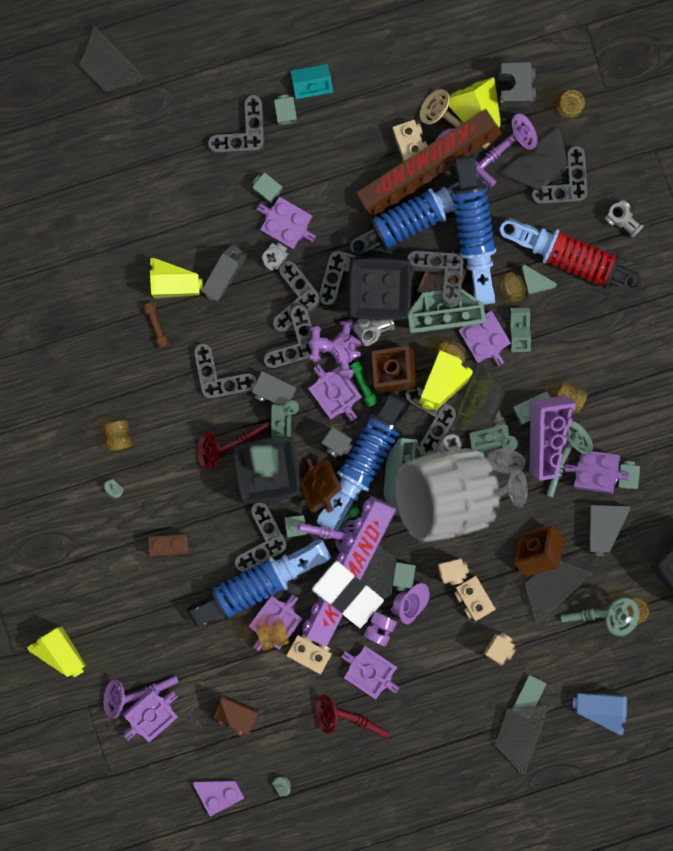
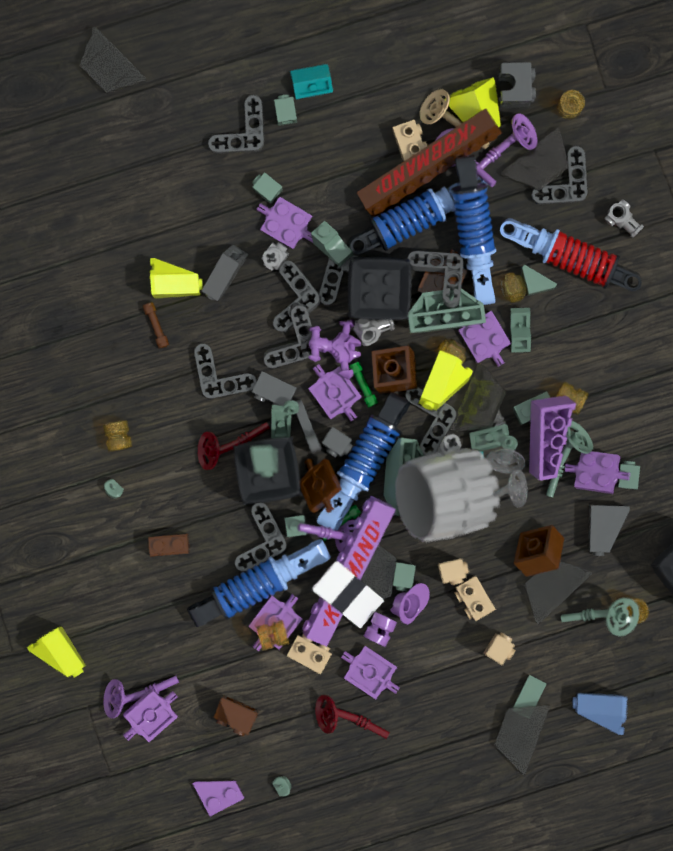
(307, 428): none -> dark grey beam
(331, 244): none -> sand green arch

